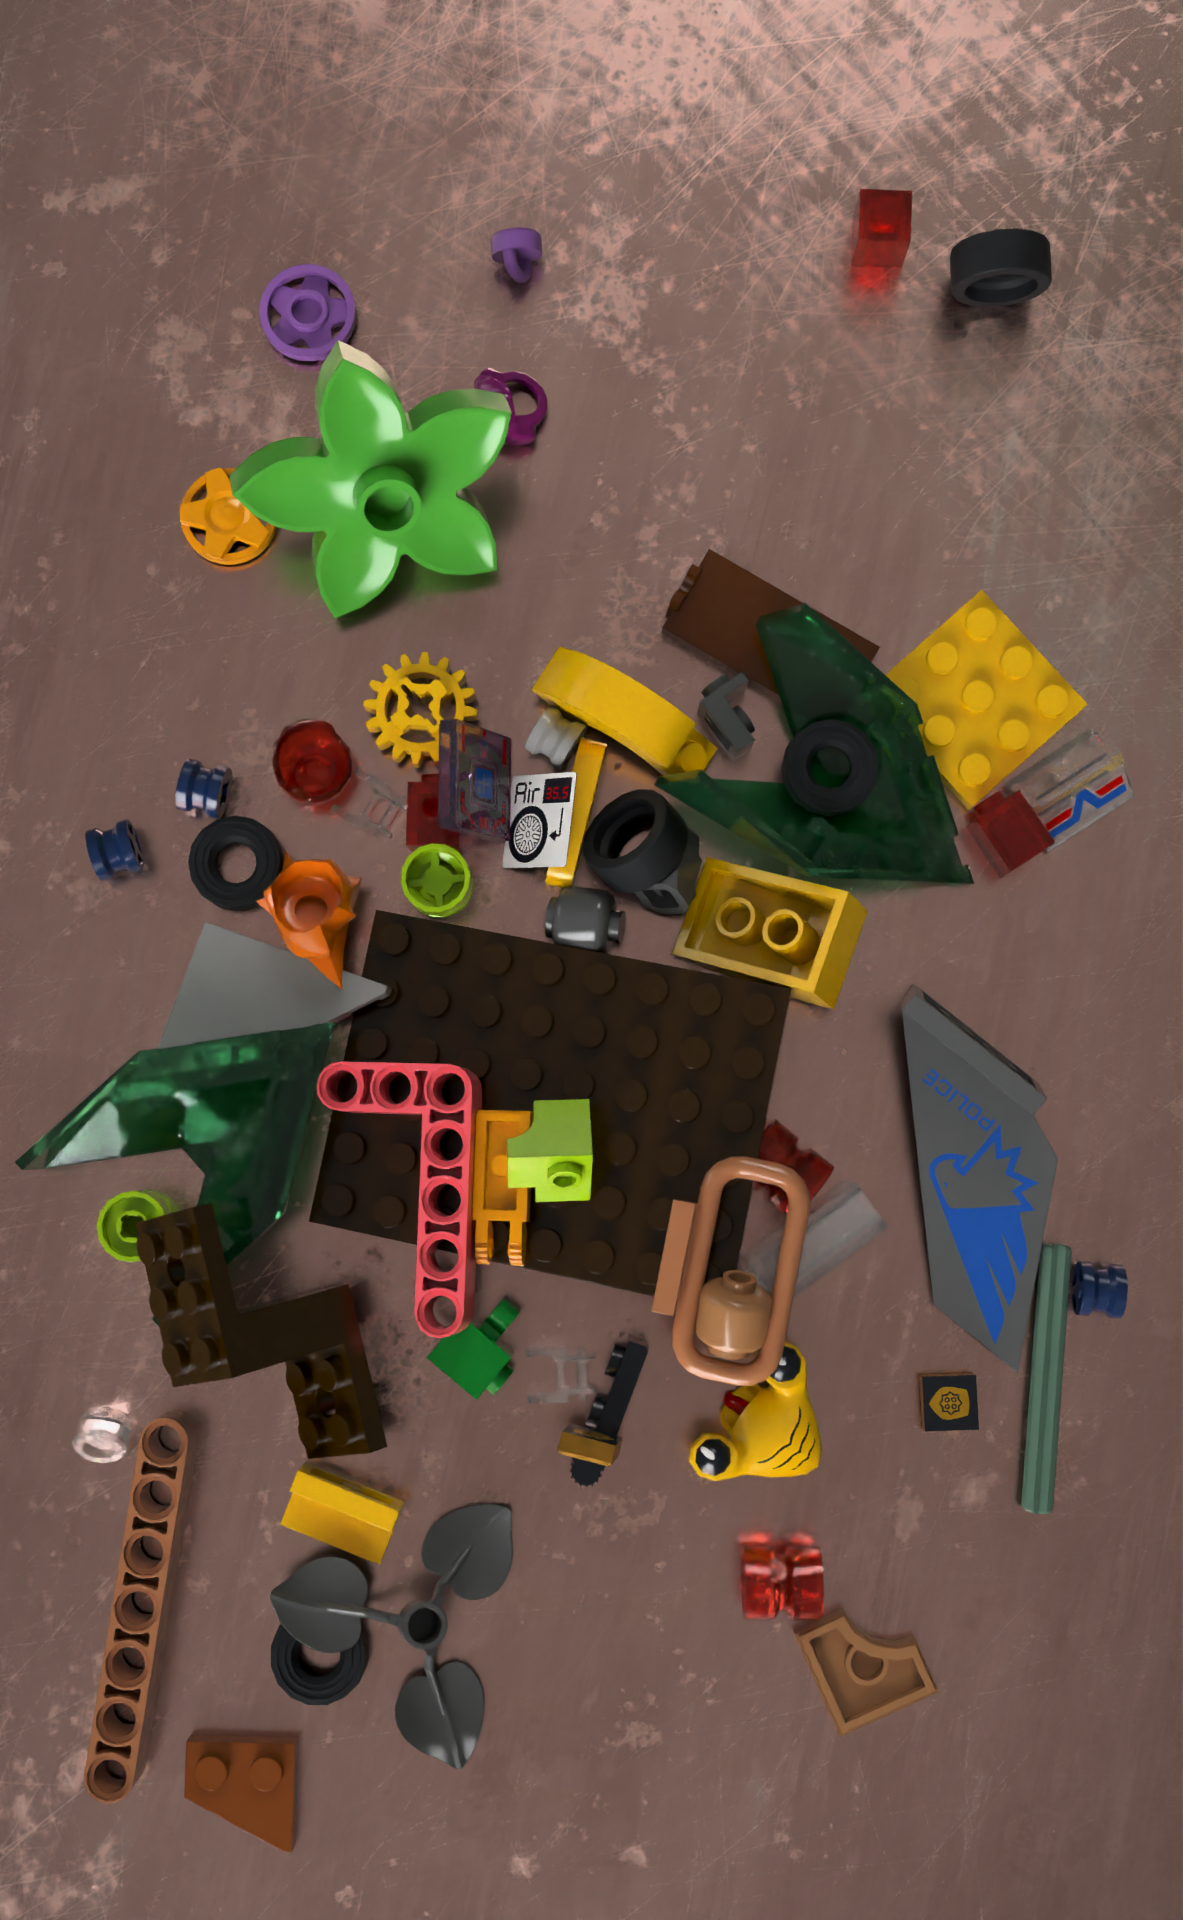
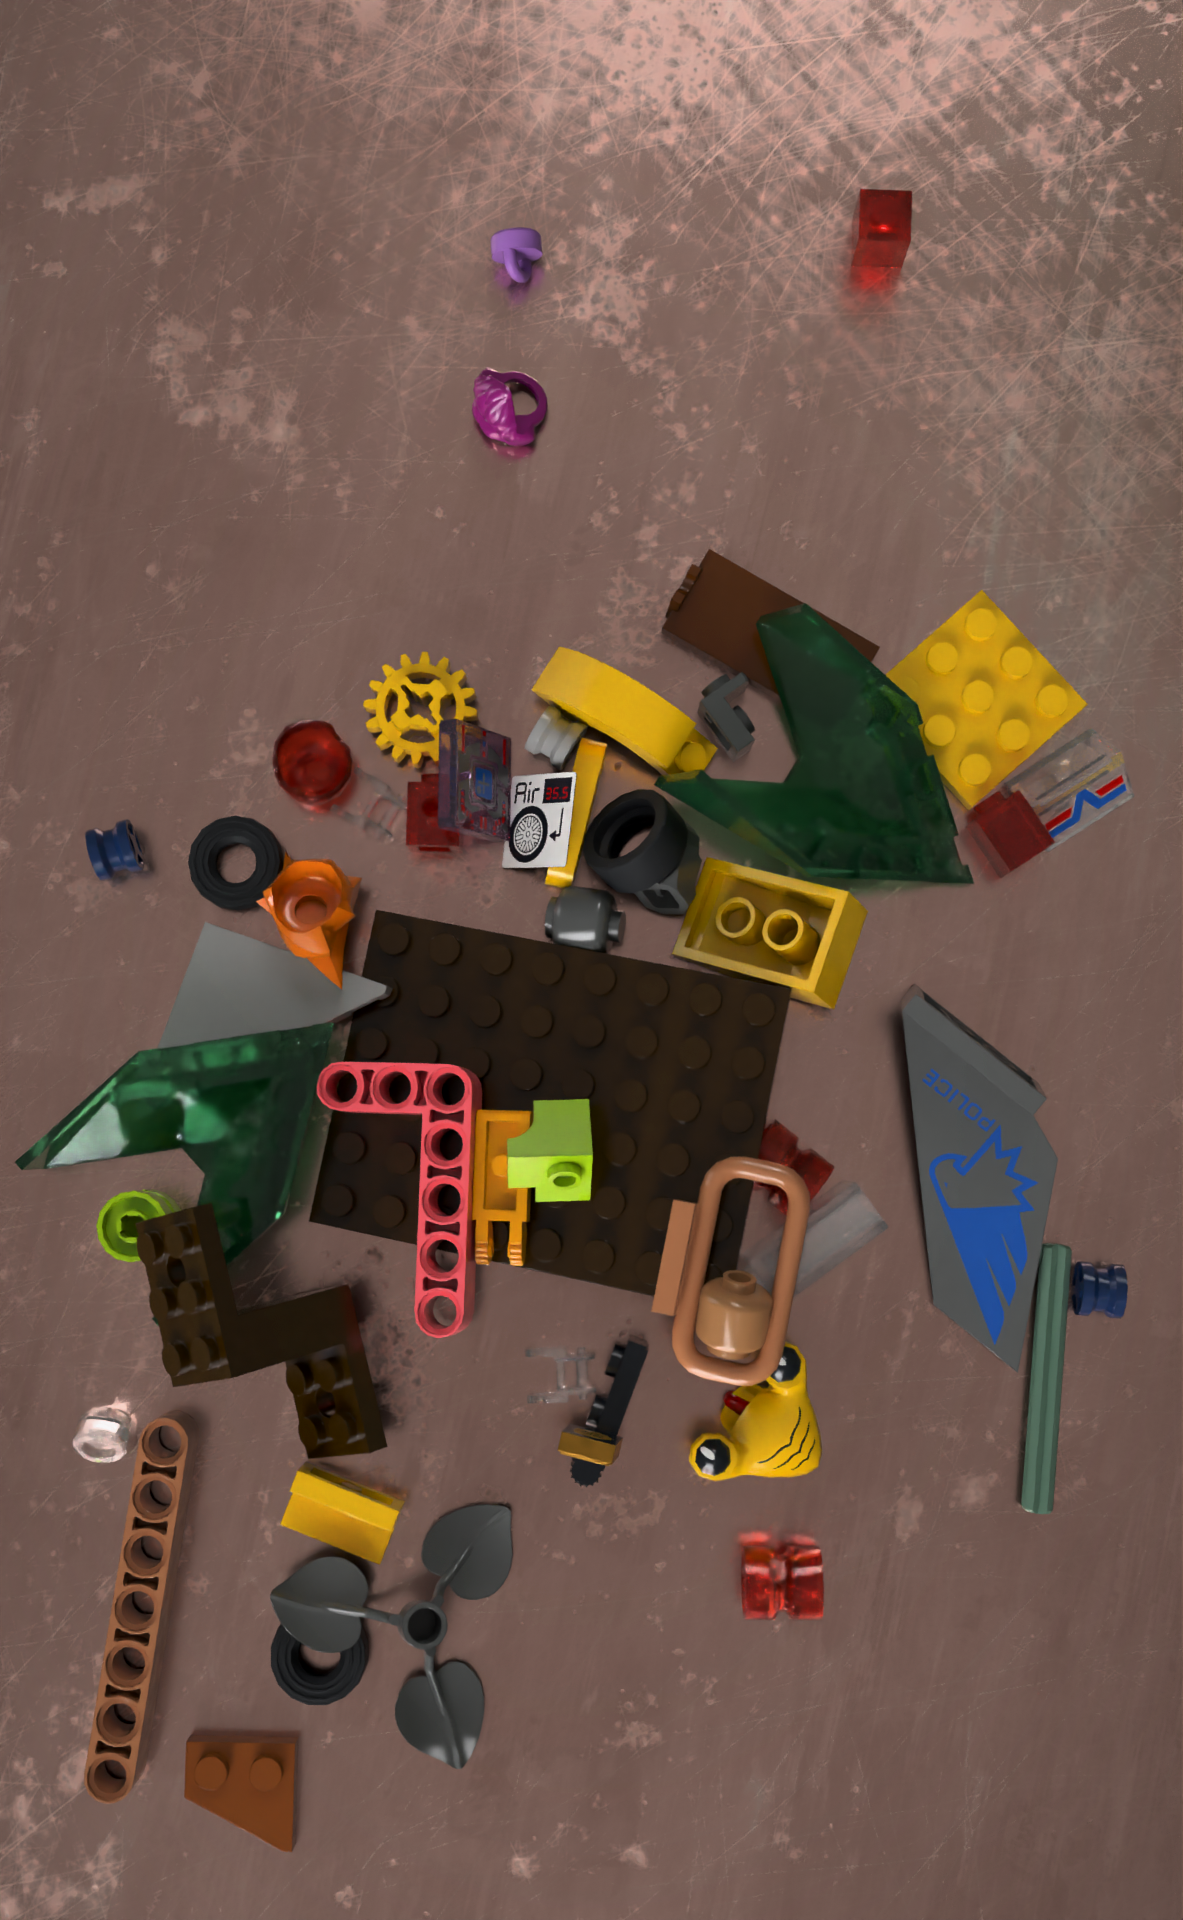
(203, 788): dark blue wheel -> none
(223, 520): light orange wheel -> none
(307, 312): medium lavender wheel -> none
(380, 480): bright green plant -> none
(437, 881): lime wheel -> none
(476, 1355): green brick -> none
(852, 744): black tyre -> none
(862, 1674): medium nougat tile -> none
(949, 1402): black tile -> none
(1000, 267): black tyre -> none

